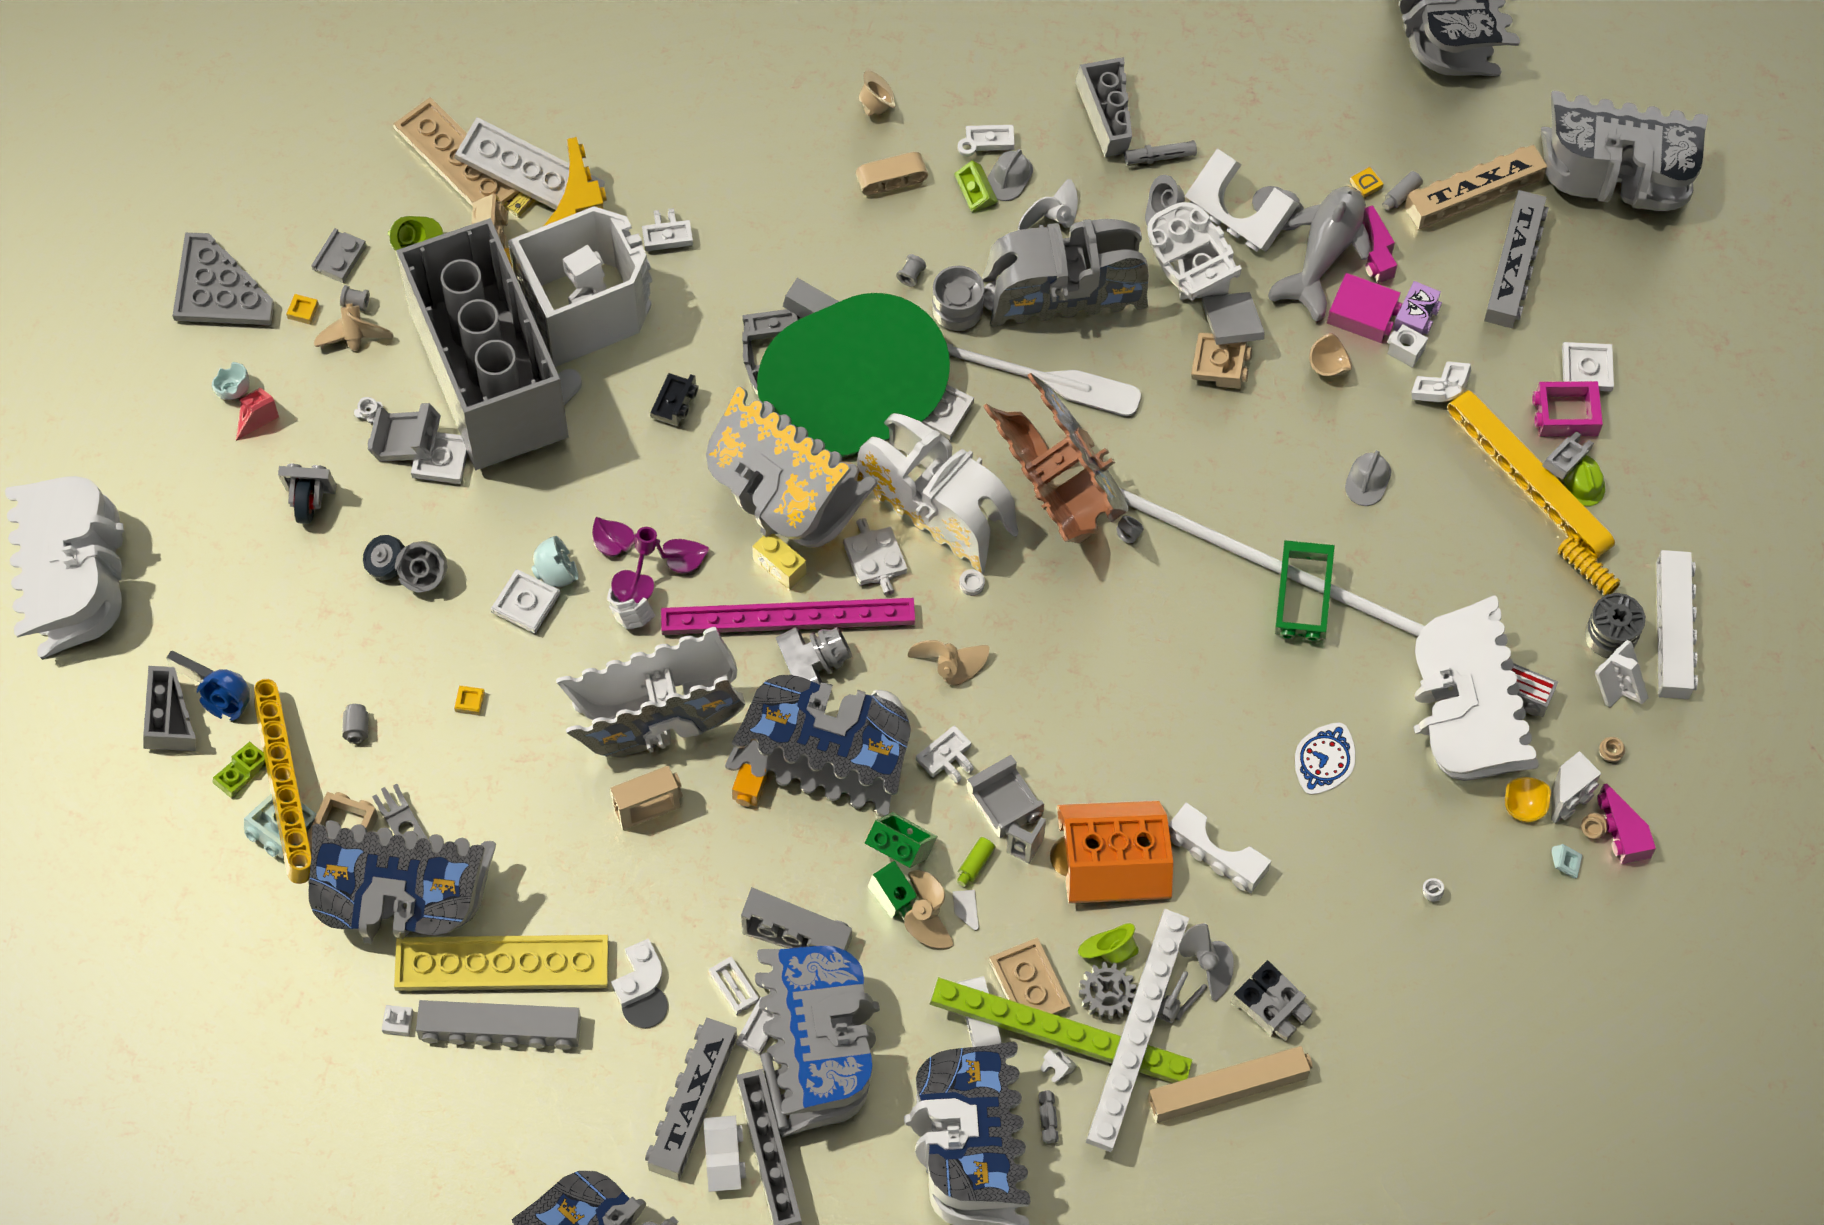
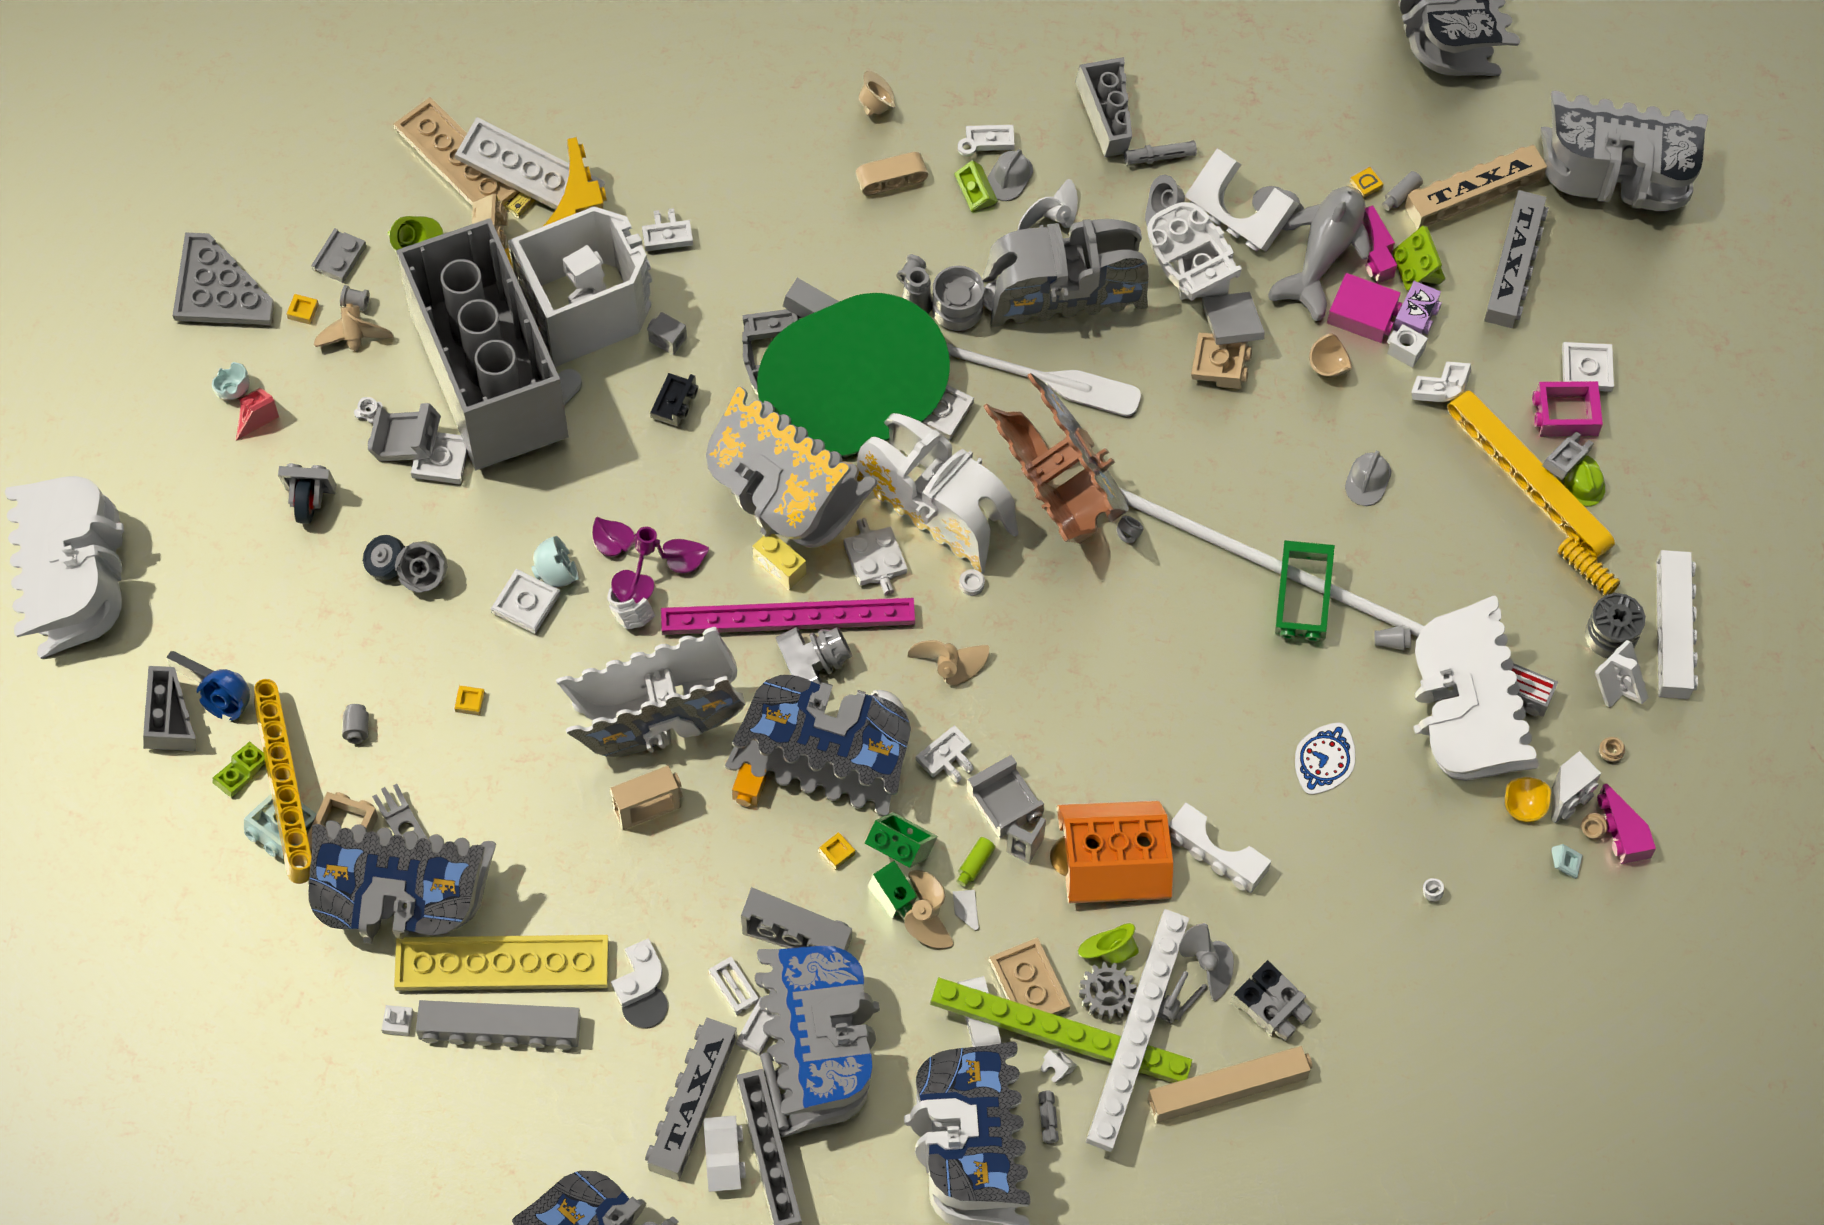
(666, 333): none -> light grey brick
(837, 850): none -> yellow tile
(918, 288): none -> light grey plant
(1394, 637): none -> light grey cone
(1418, 259): none -> lime bracket

